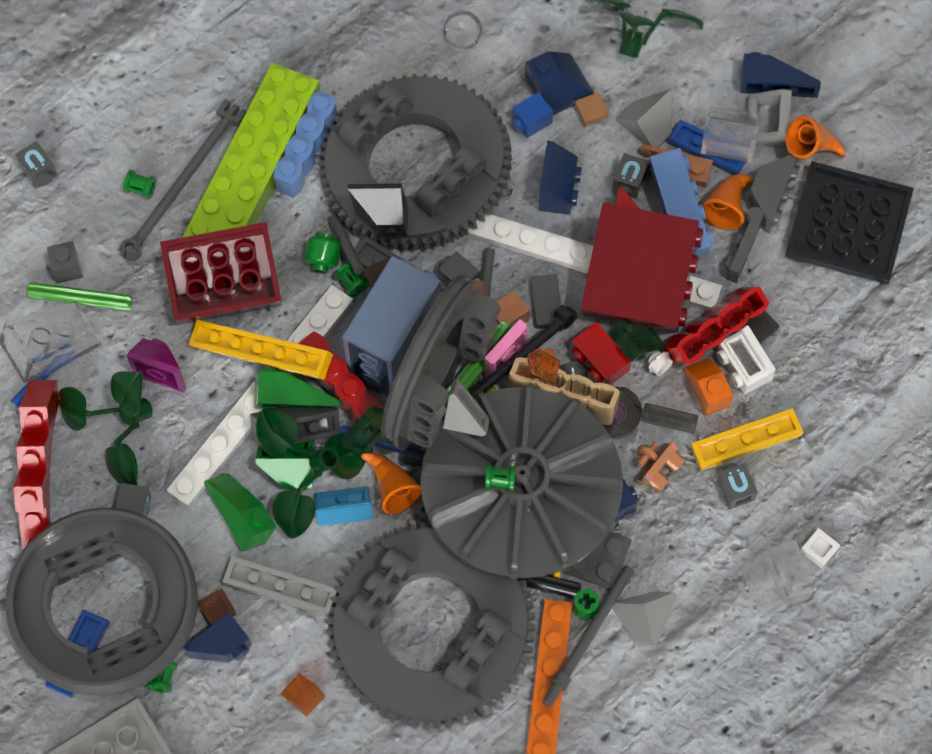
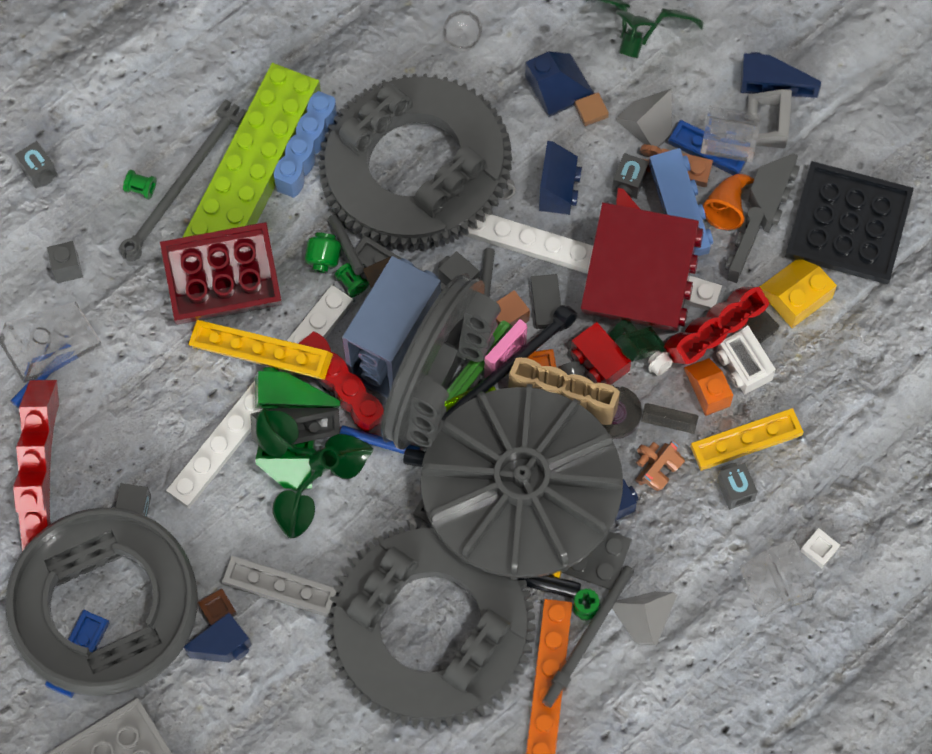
(80, 296): bright green axle -> none
(132, 409): dark green plant -> none
(156, 363): magenta slope -> none
(164, 685): green bush -> none
(241, 511): green slope -> none
(303, 694): clear orange slope -> none
(343, 506): dark azure slope -> none
(365, 432): clear green plate -> none
(381, 207): slope -> none
(395, 485): orange hat -> none
(464, 412): light grey slope -> none
(500, 477): green bush -> none
(532, 115): blue brick -> none
(543, 365): clear orange slope -> none
(798, 291): none -> yellow slope
(809, 136): orange hat -> none

